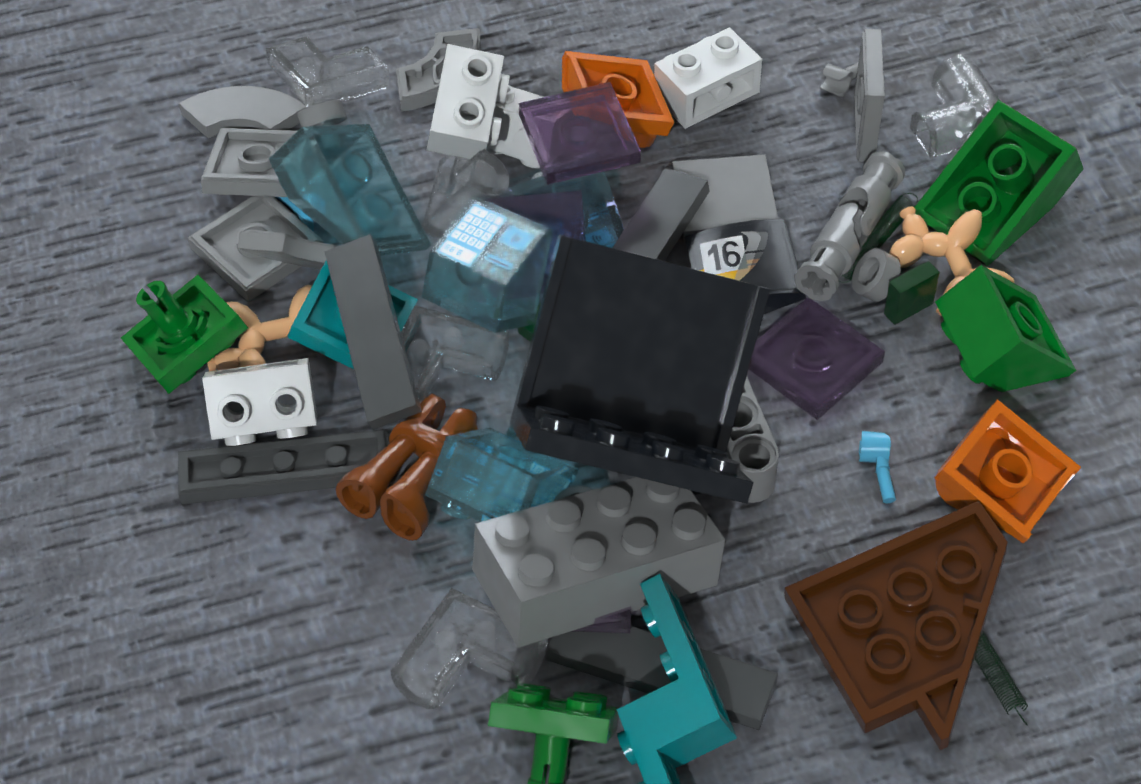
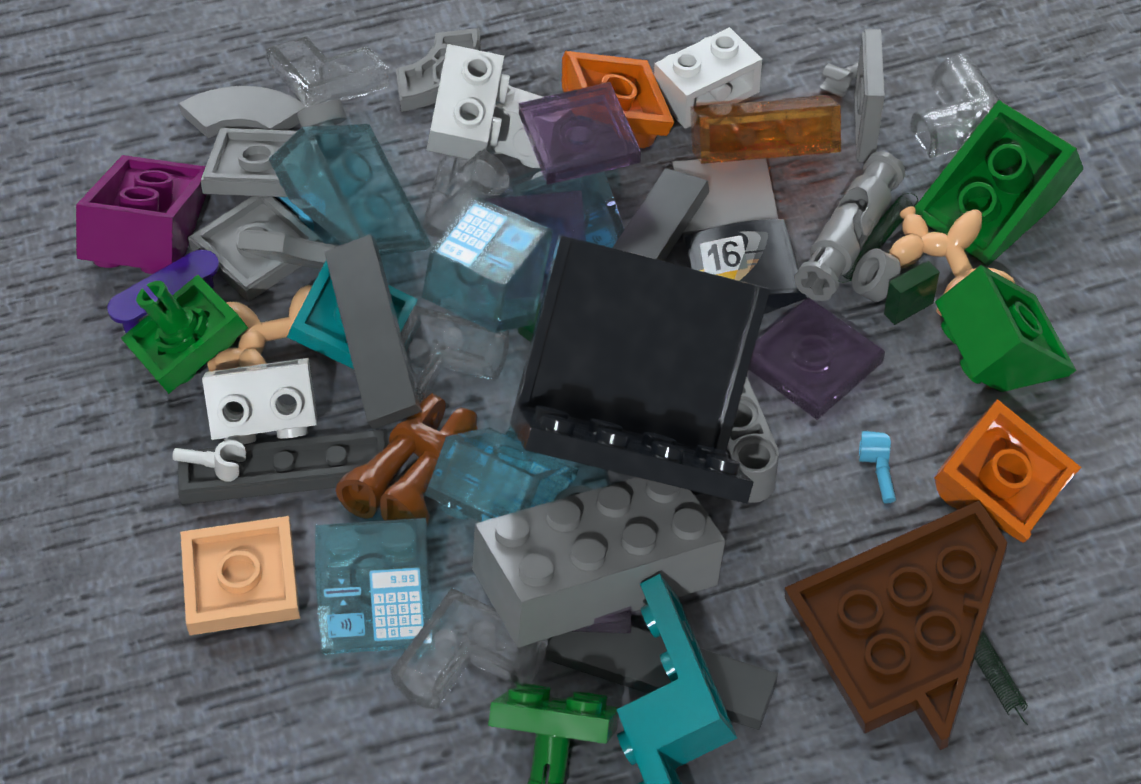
(123, 306): none -> dark purple piece
(139, 214): none -> magenta slope
(224, 451): none -> white hand
(239, 575): none -> light nougat plate
(372, 584): none -> clear light blue slope
(765, 129): none -> clear orange piece

